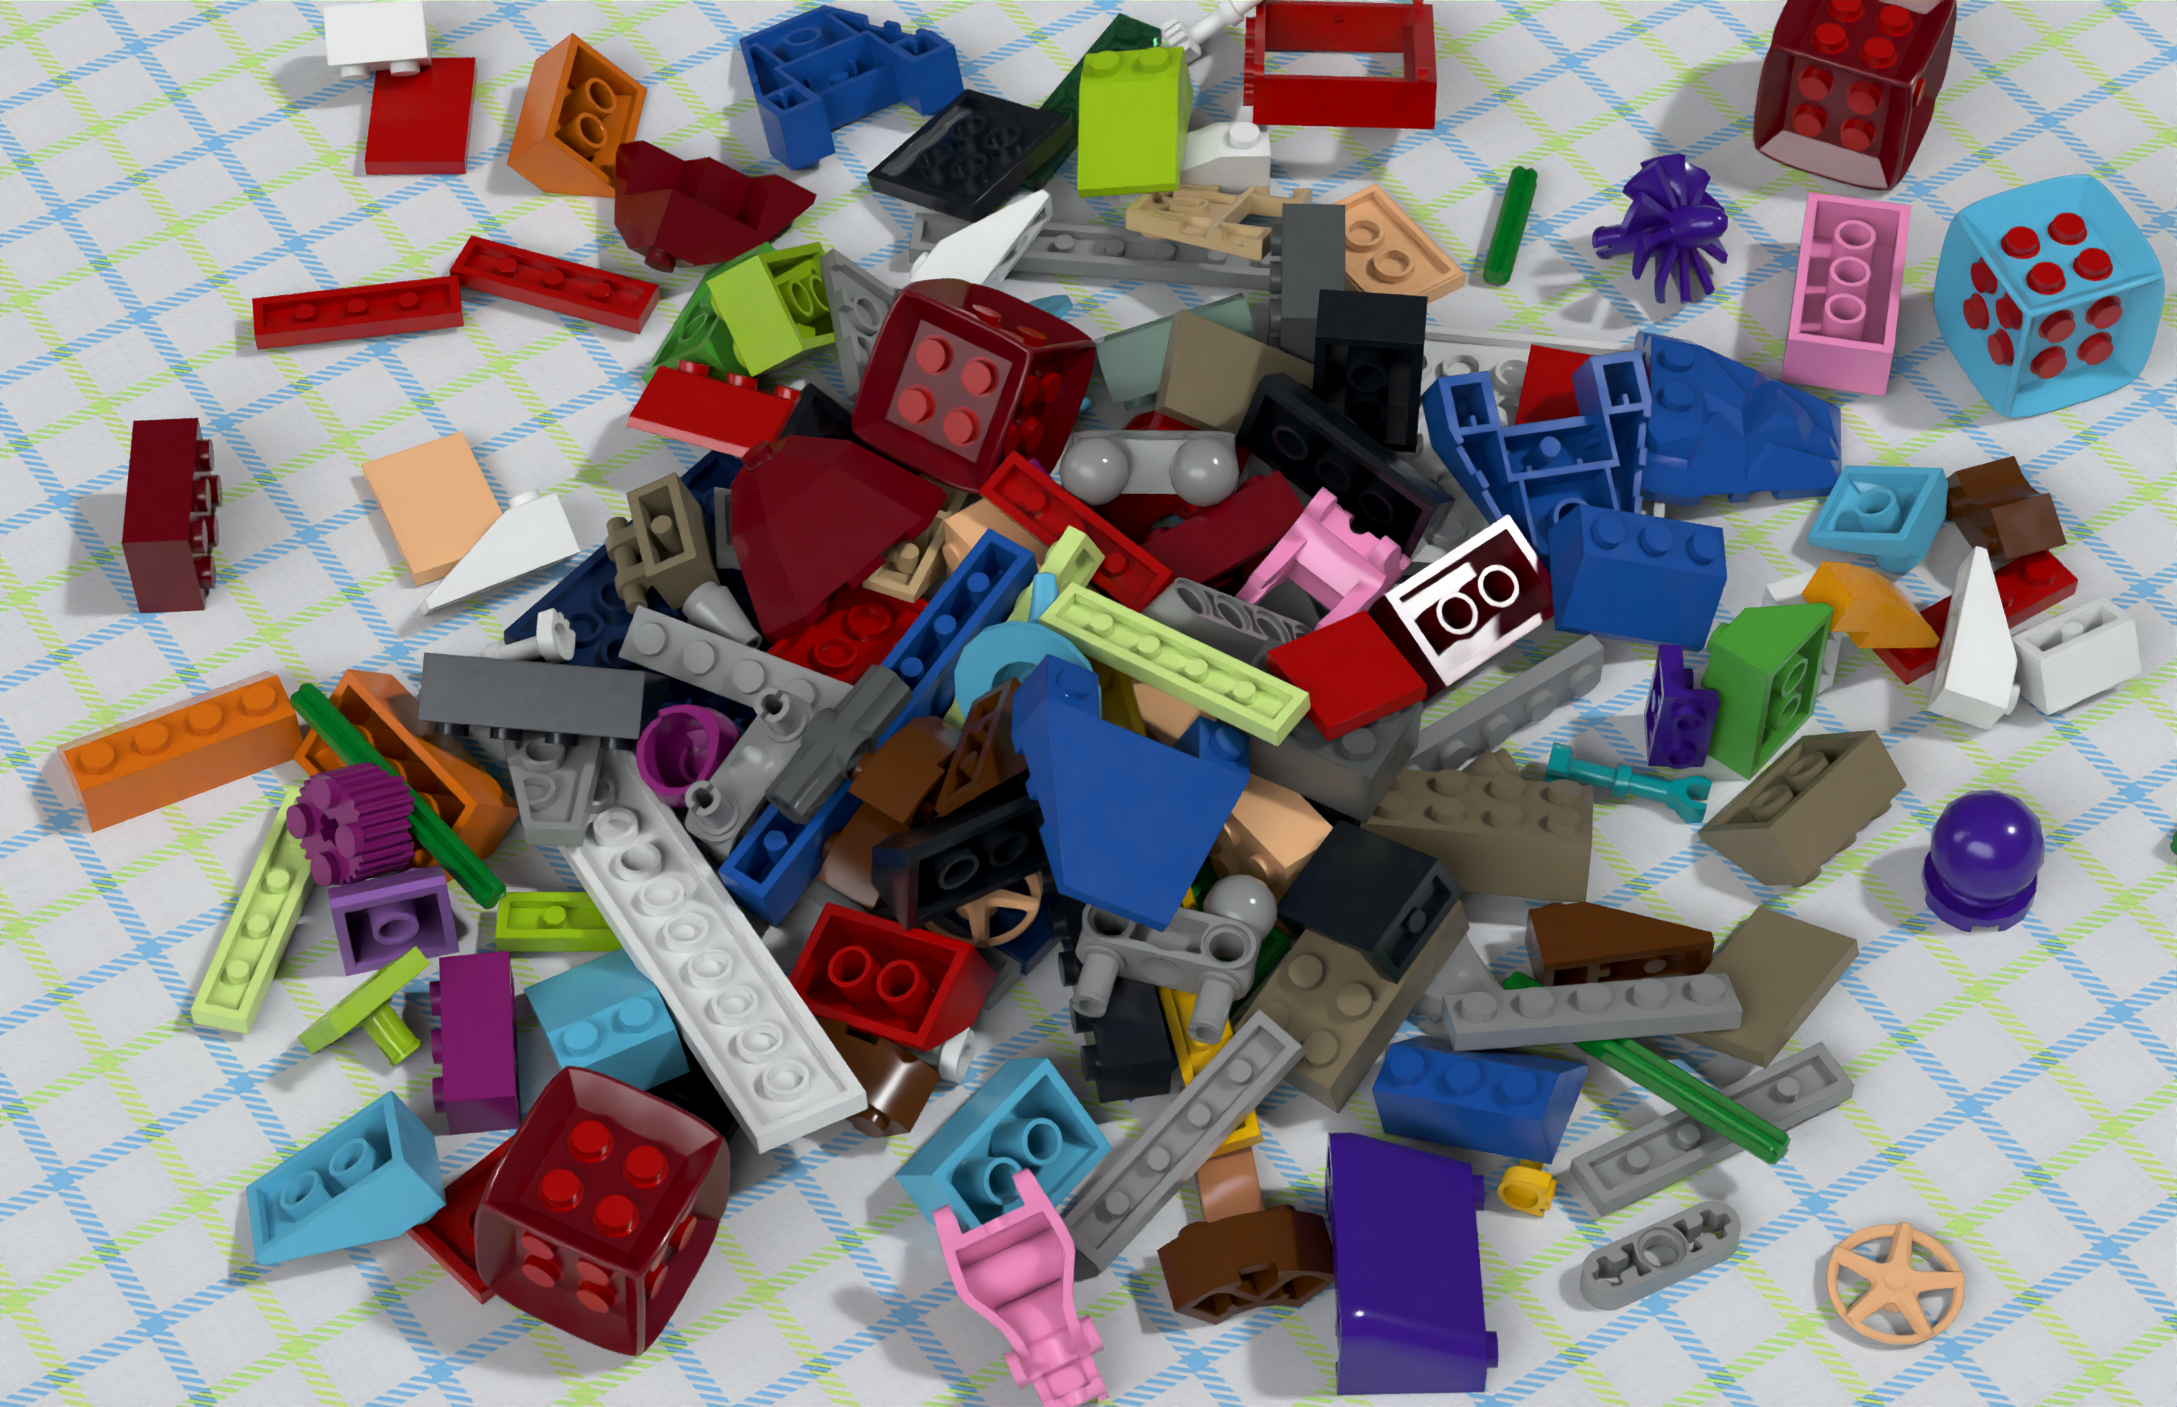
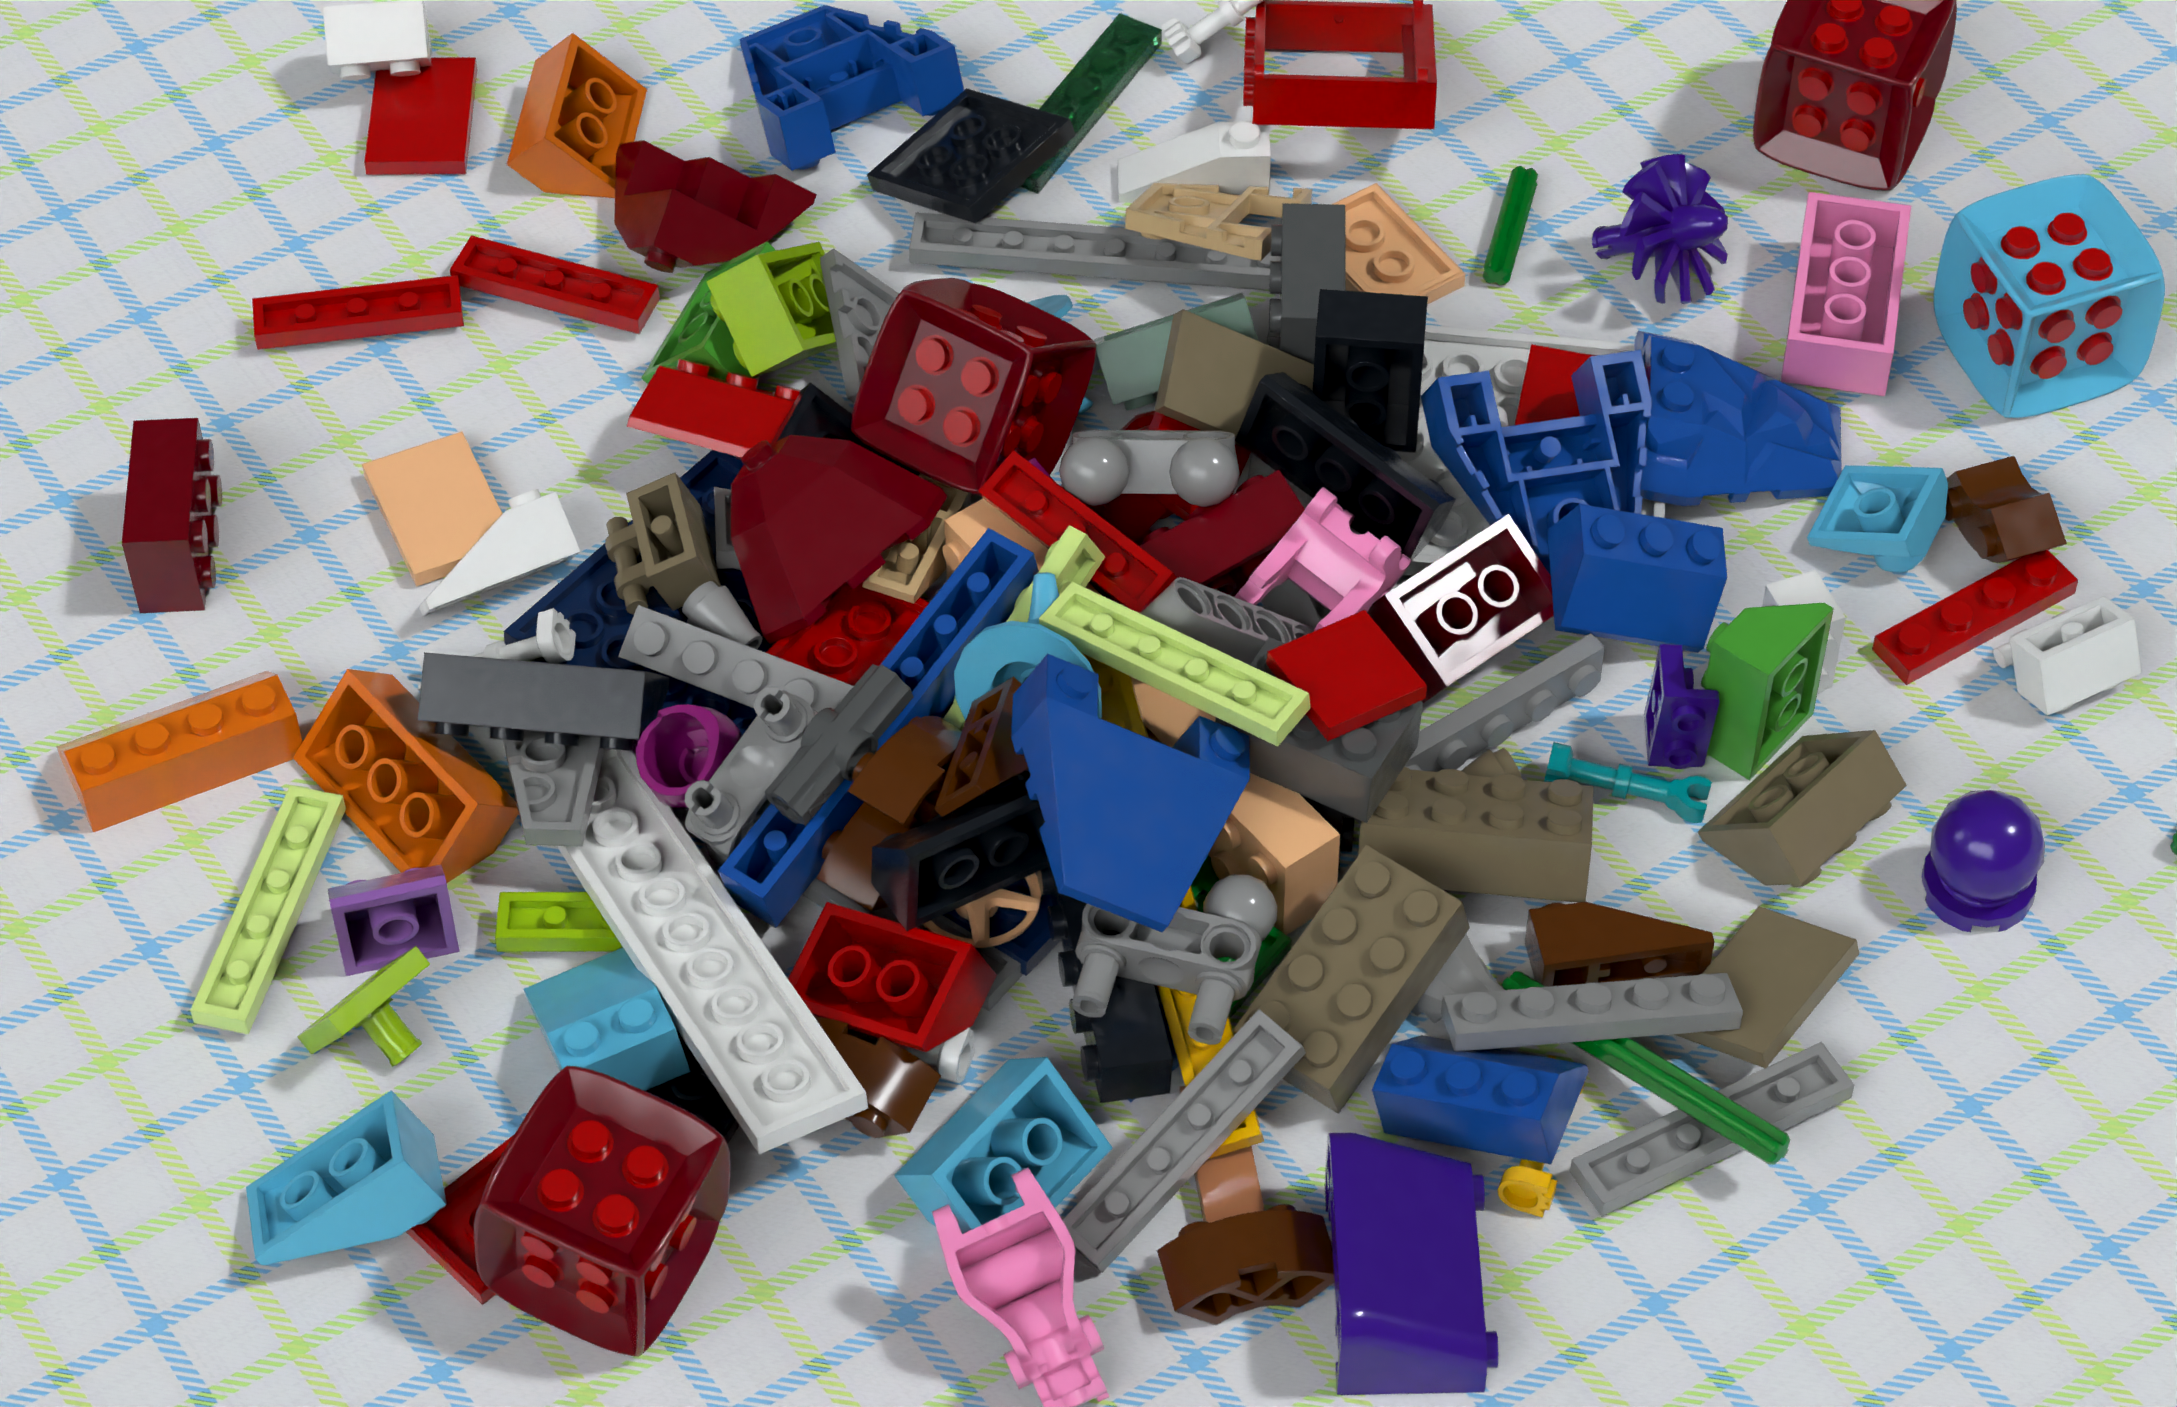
(353, 824): magenta brick -> none
(425, 822): green axle -> none
(476, 1043): magenta brick -> none
(989, 247): white slope -> none
(1133, 121): lime slope -> none
(1370, 898): black panel -> none
(1648, 1278): light grey beam -> none
(1868, 607): light orange slope -> none
(1895, 1283): light nougat wheel -> none
(1976, 651): white slope -> none

